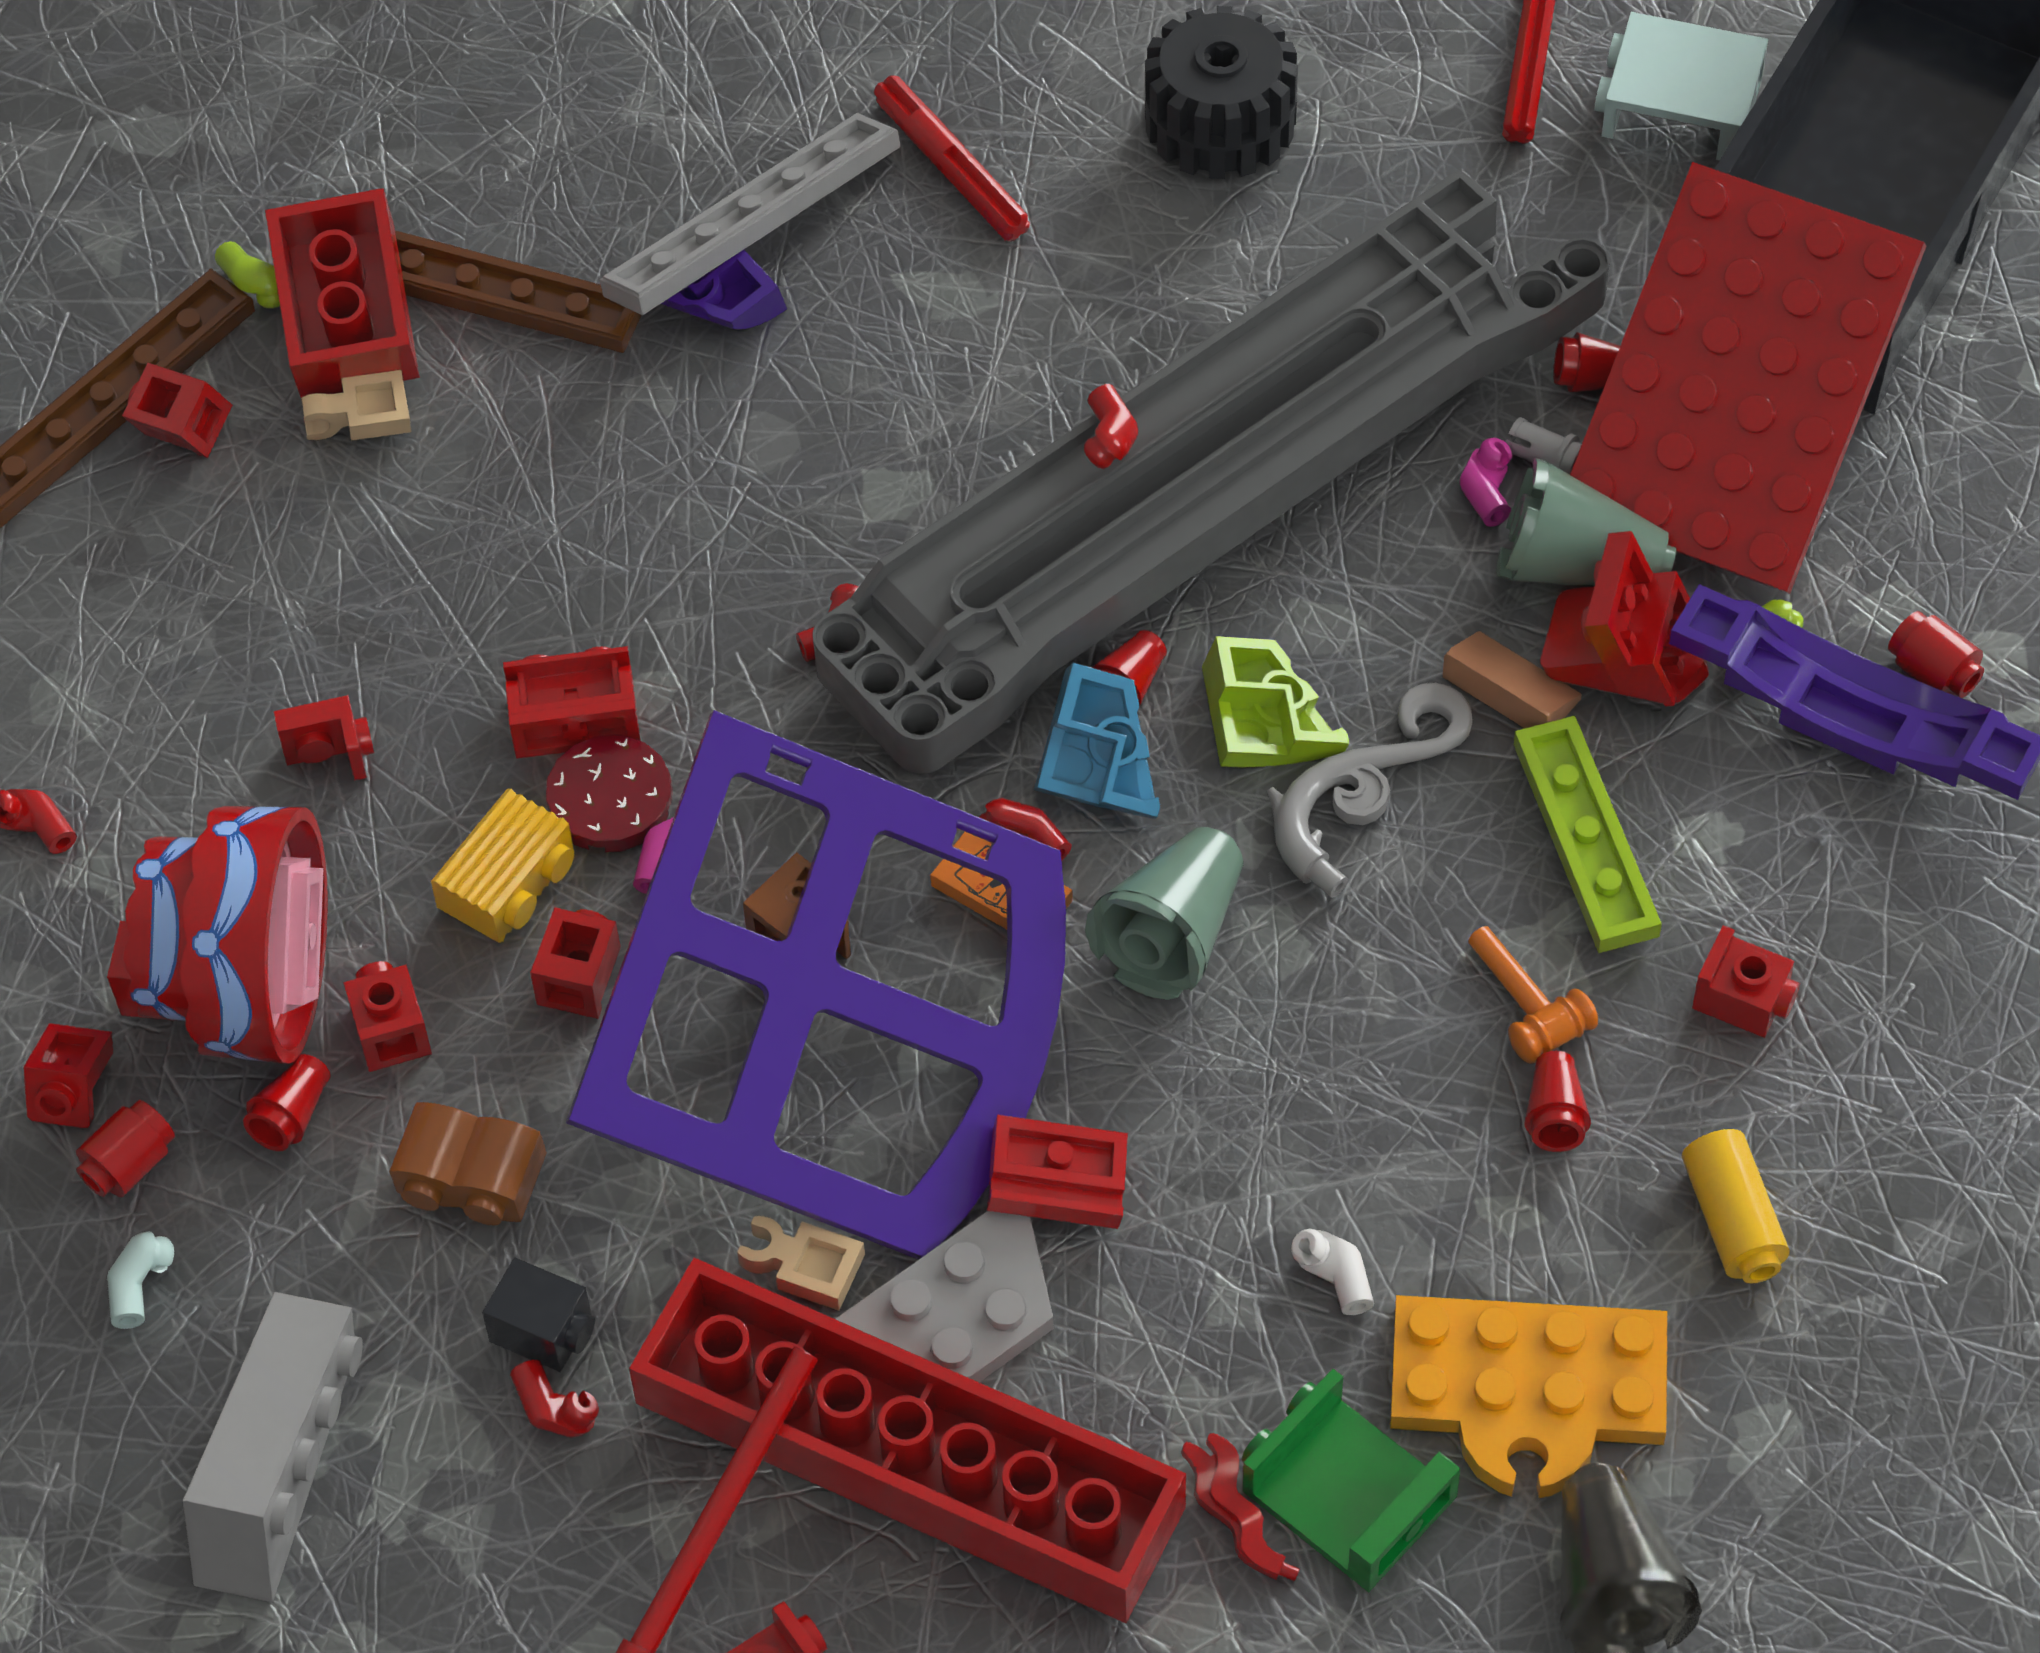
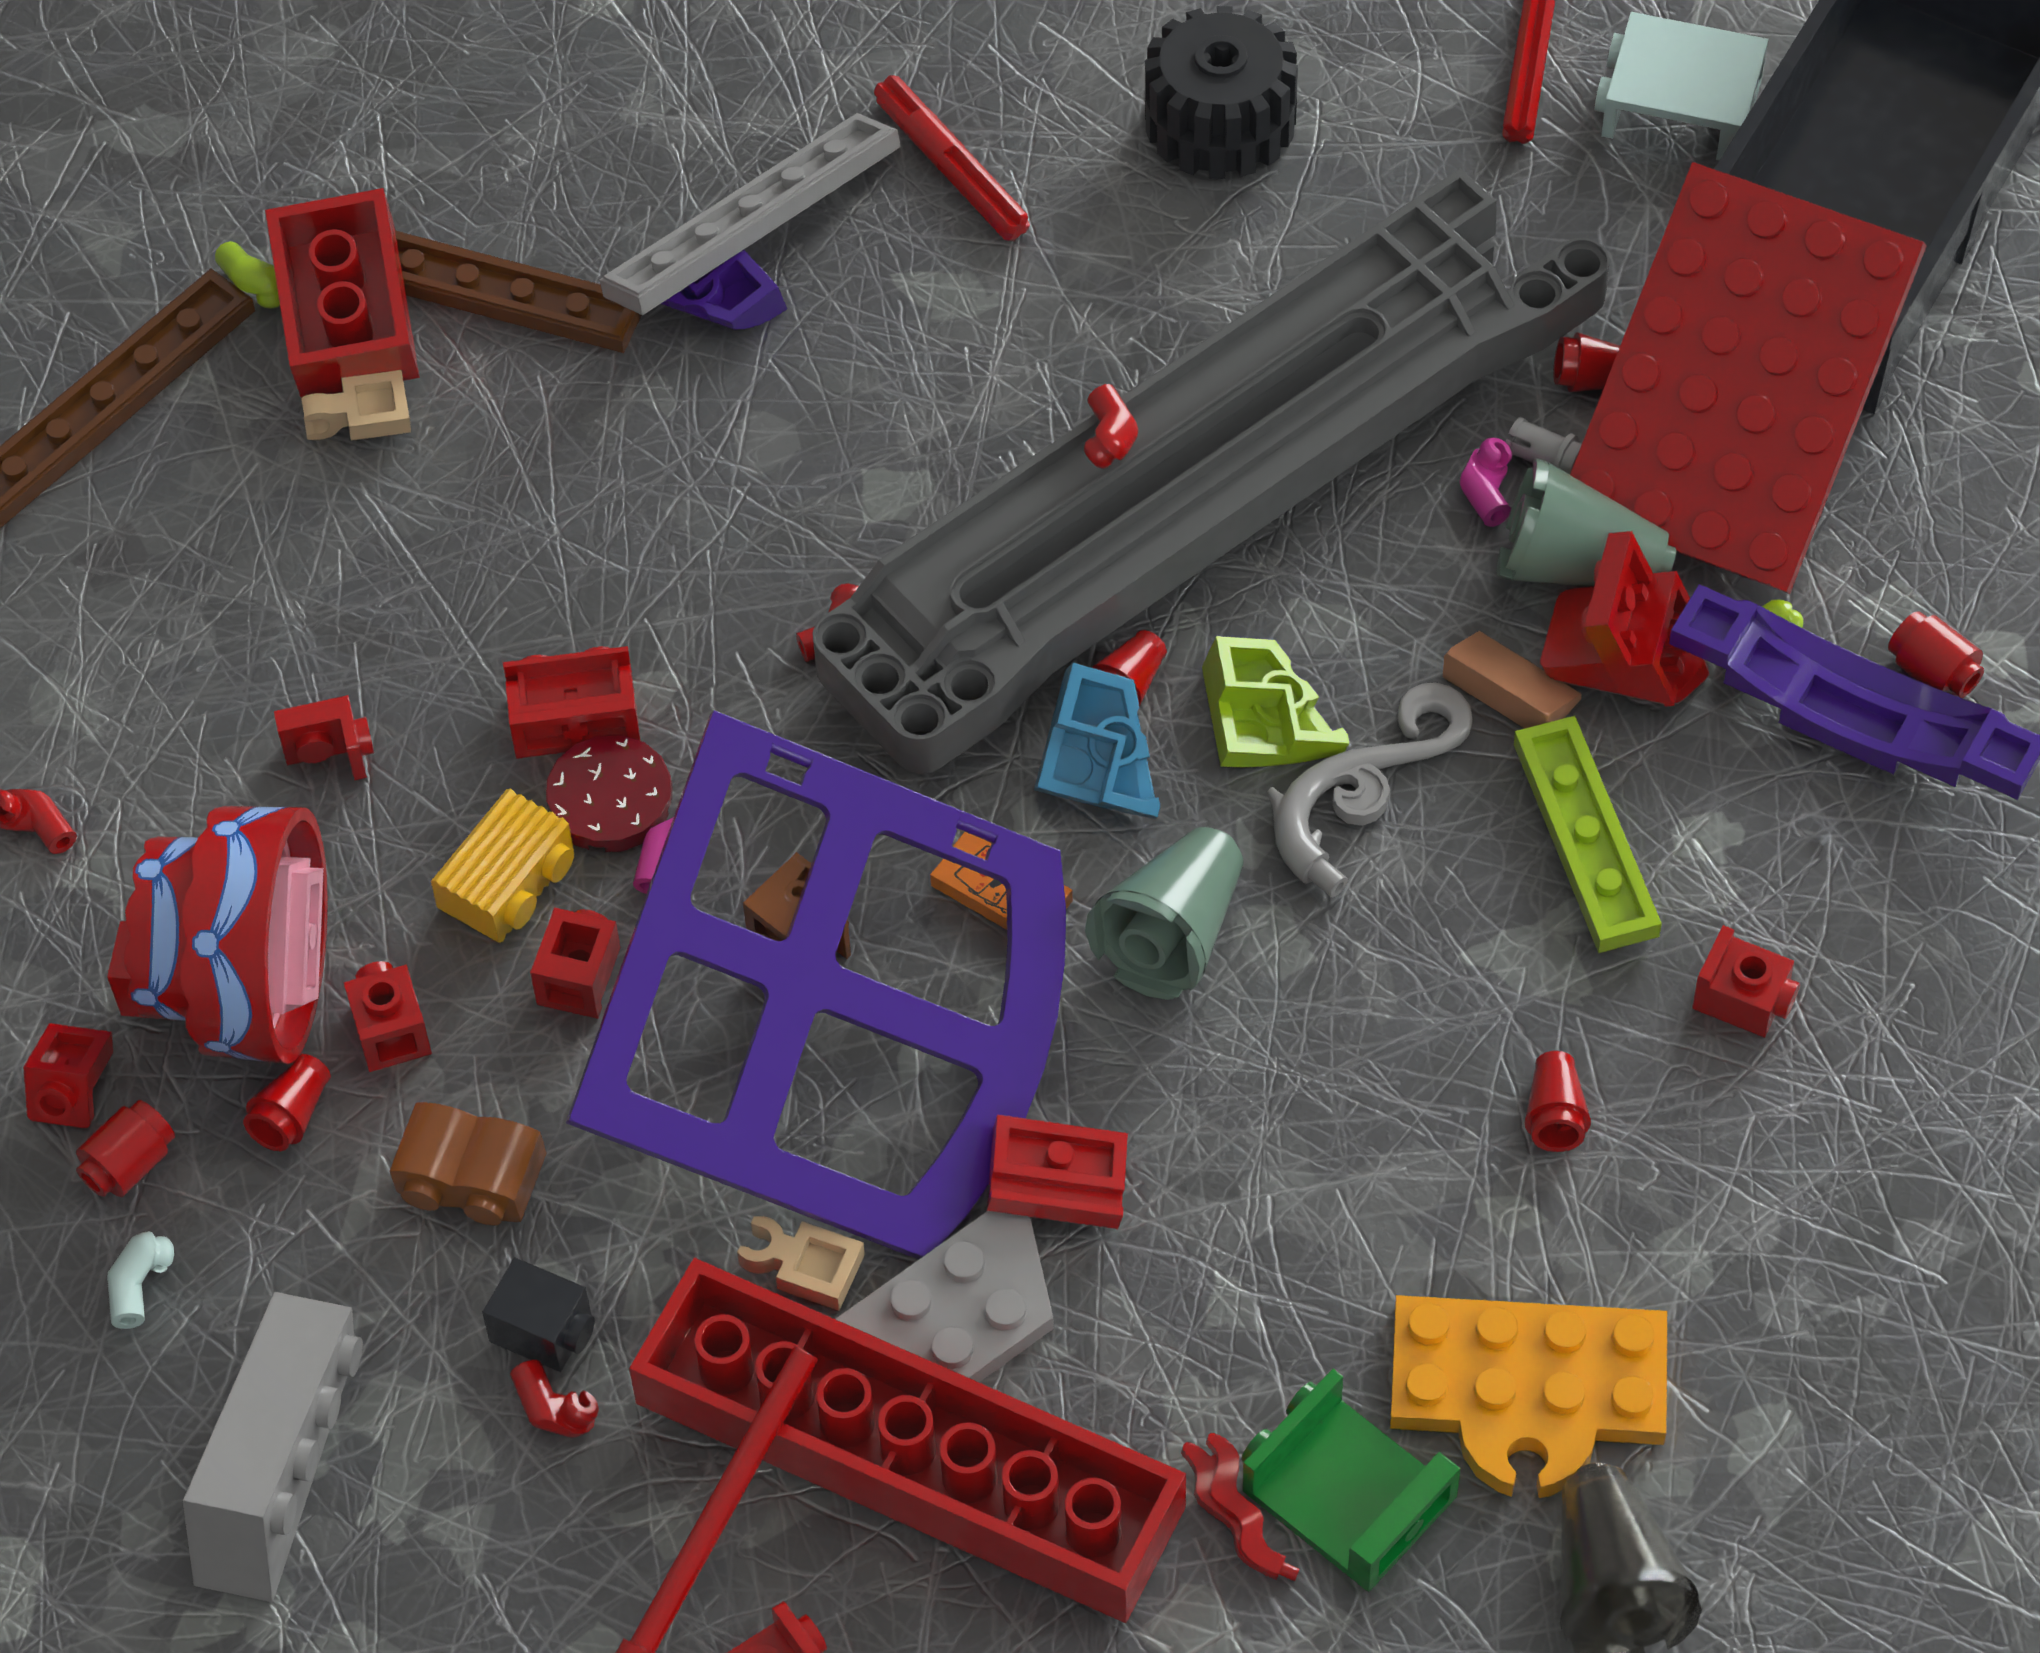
(177, 409): red brick -> none
(1026, 821): red arm -> none
(1337, 1263): white arm -> none
(1546, 1023): orange piece -> none
(1736, 1205): yellow brick -> none

